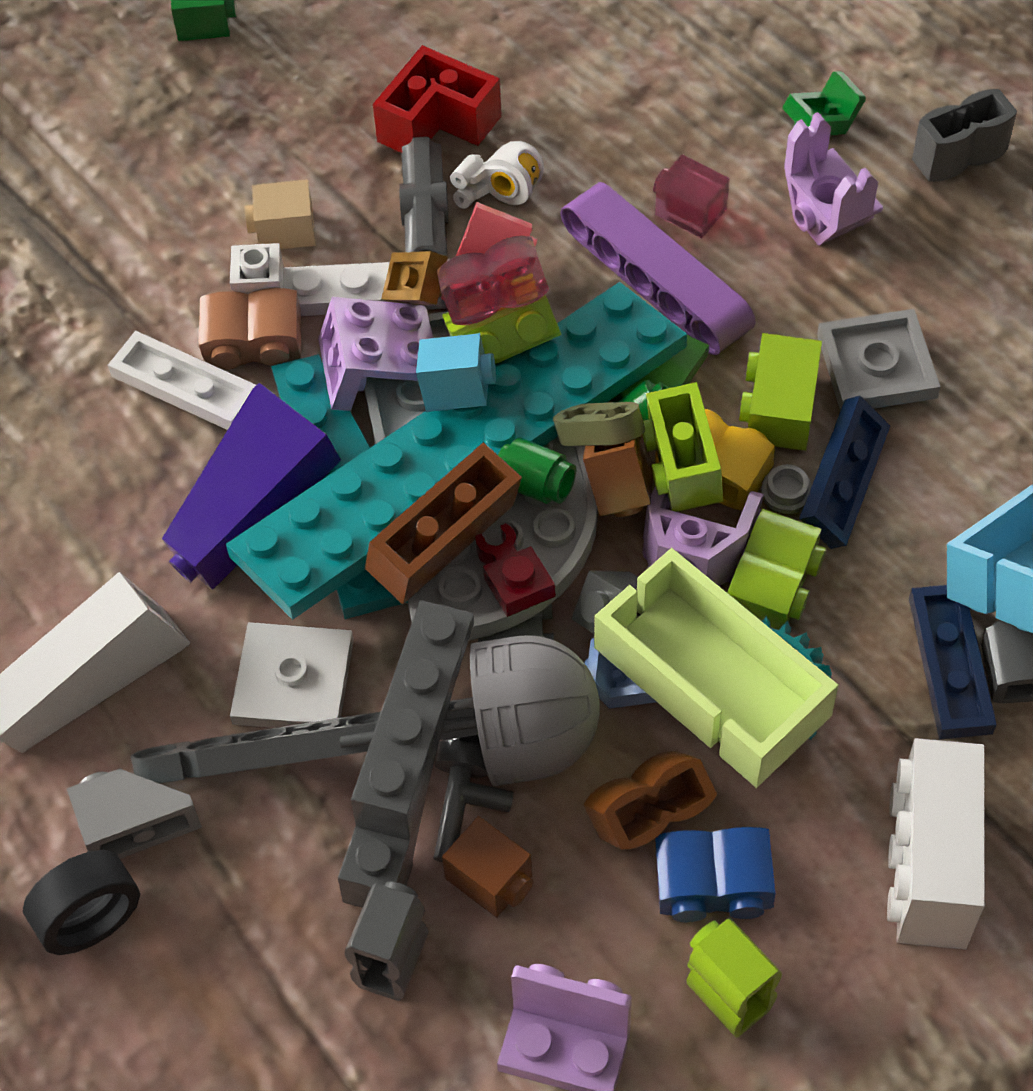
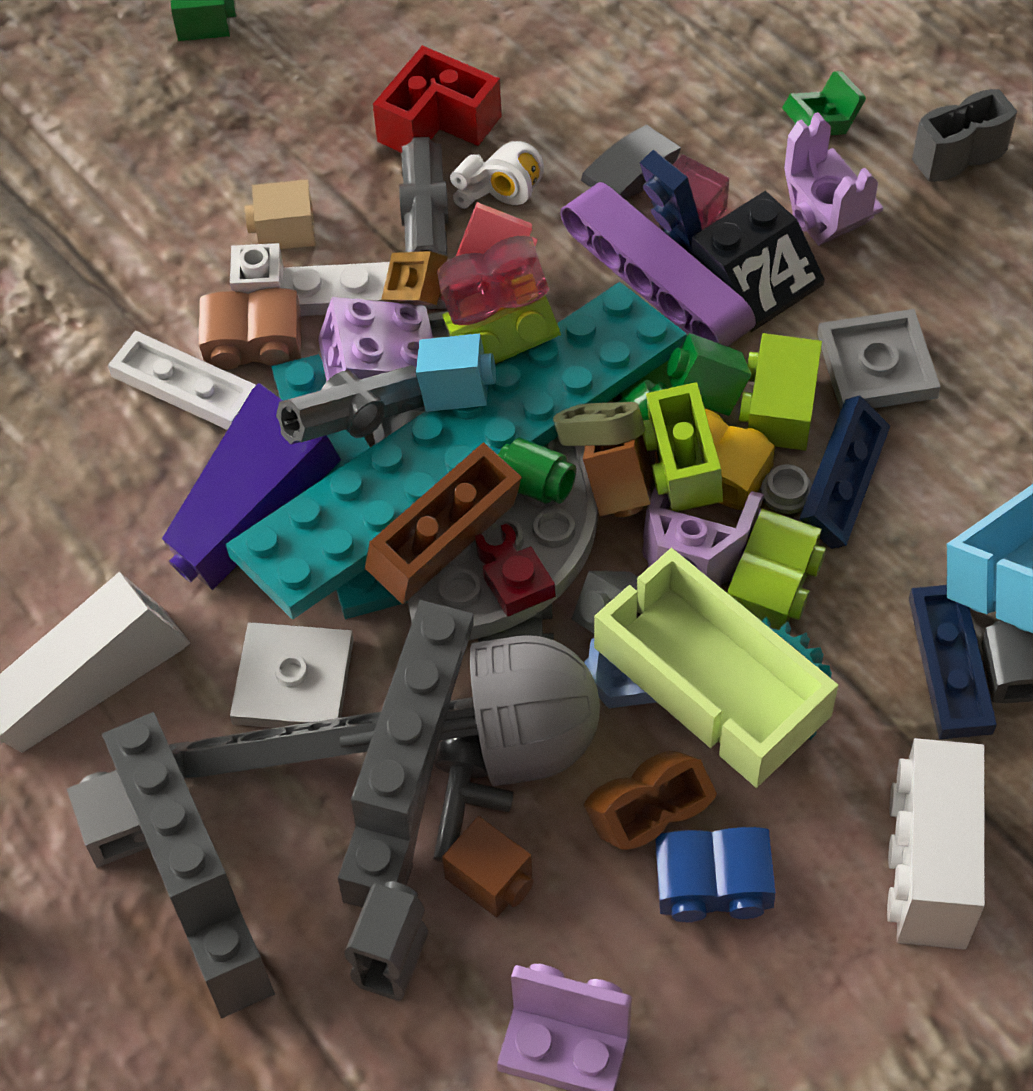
(81, 902): black tyre -> none
(188, 865): none -> dark grey arch
(349, 405): none -> dark grey piece
(620, 163): none -> dark grey slope
(671, 199): none -> dark blue plate
(716, 369): none -> green brick
(732, 975): lime brick -> none
(760, 256): none -> black slope

